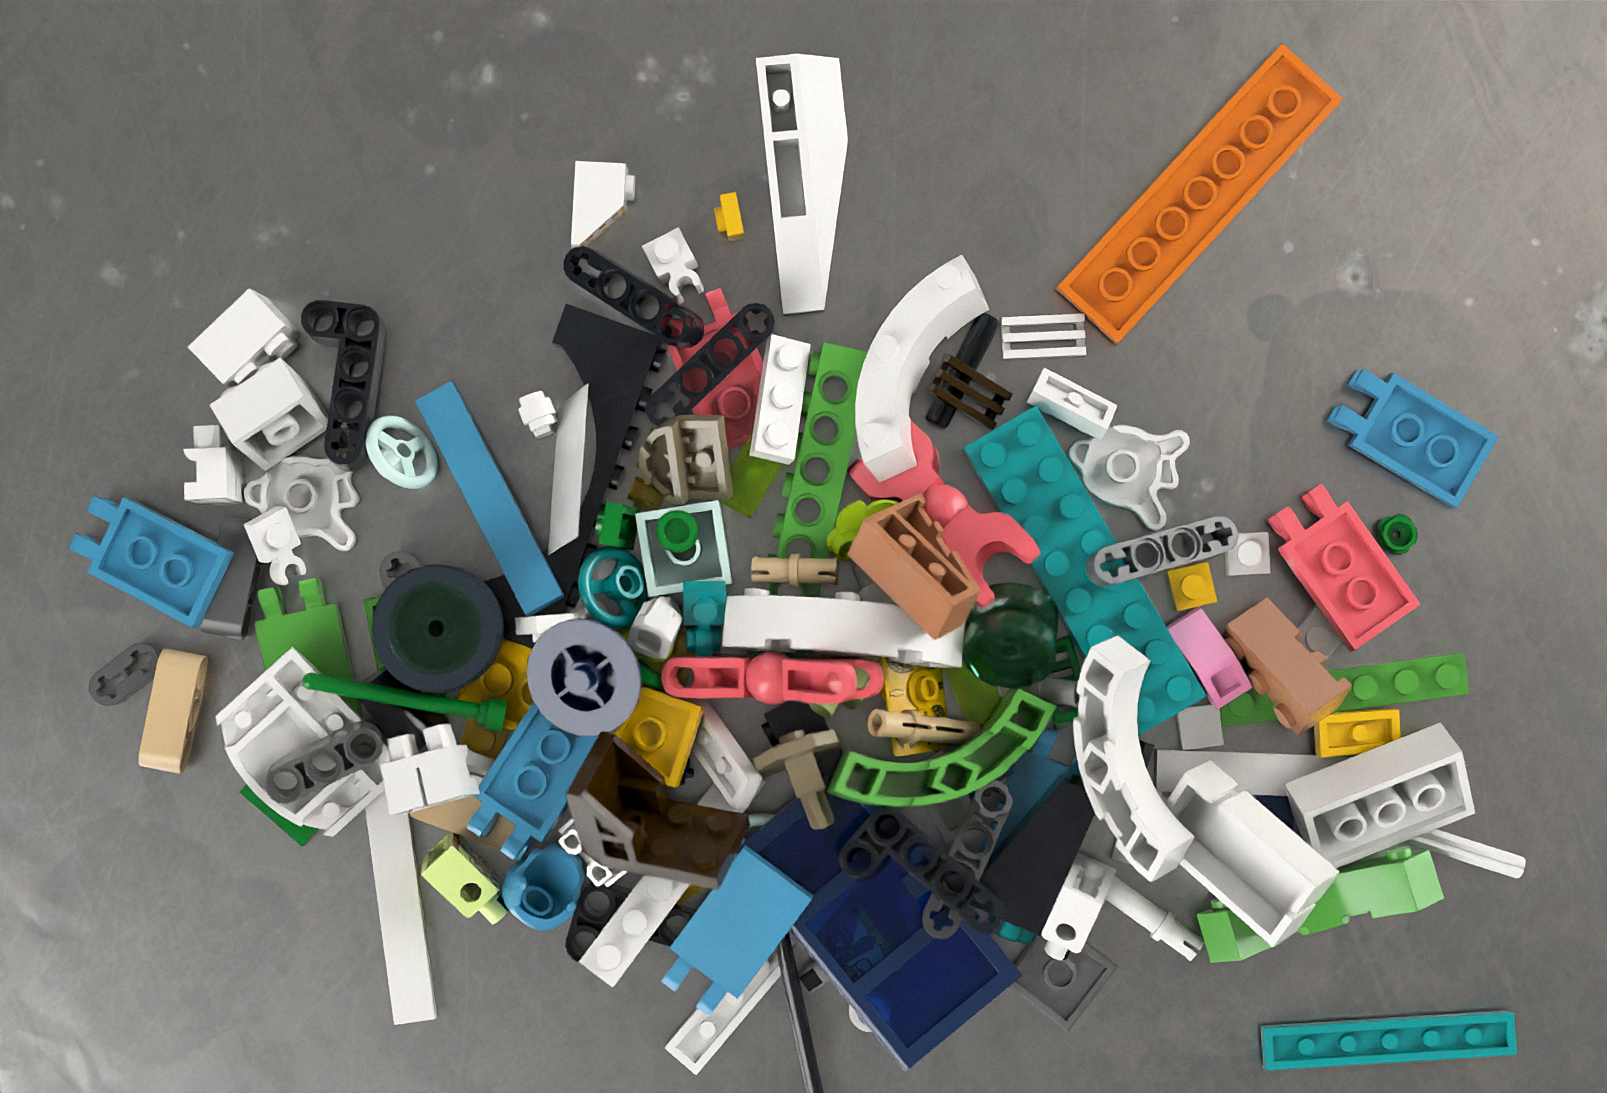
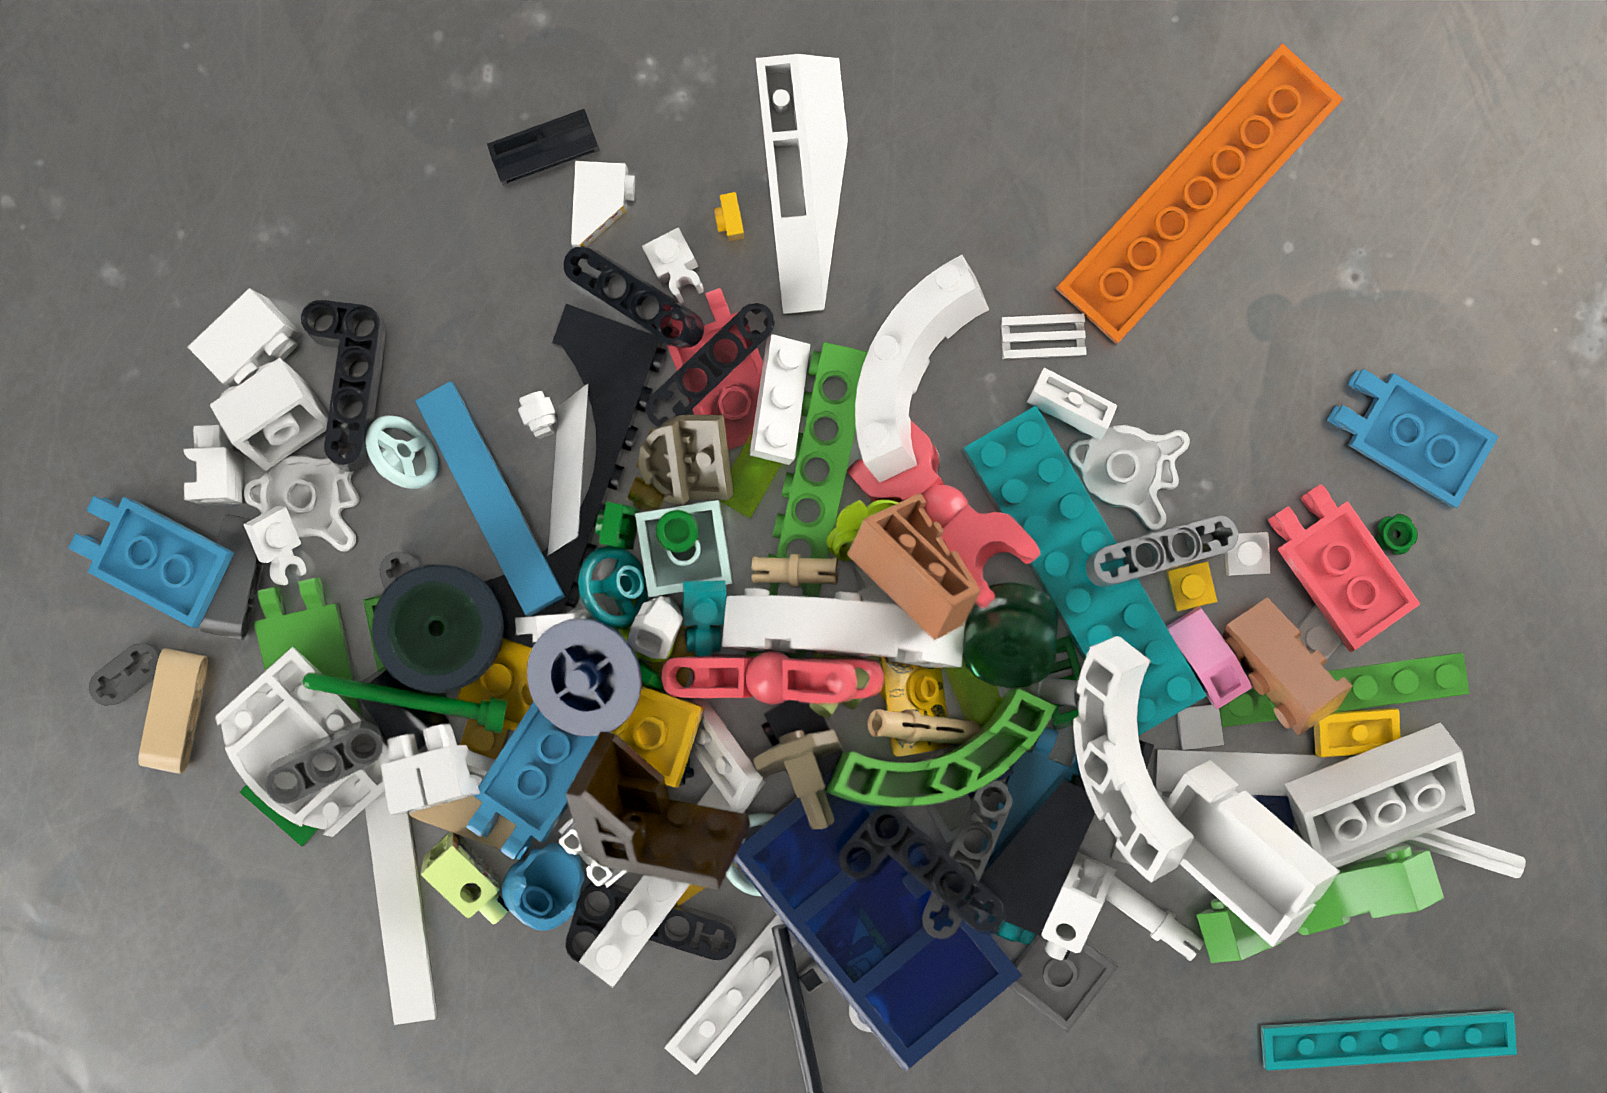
(543, 147): none -> black piece
(737, 928): dark azure tile -> none
(970, 353): black axle -> none
(994, 406): dark brown tile -> none

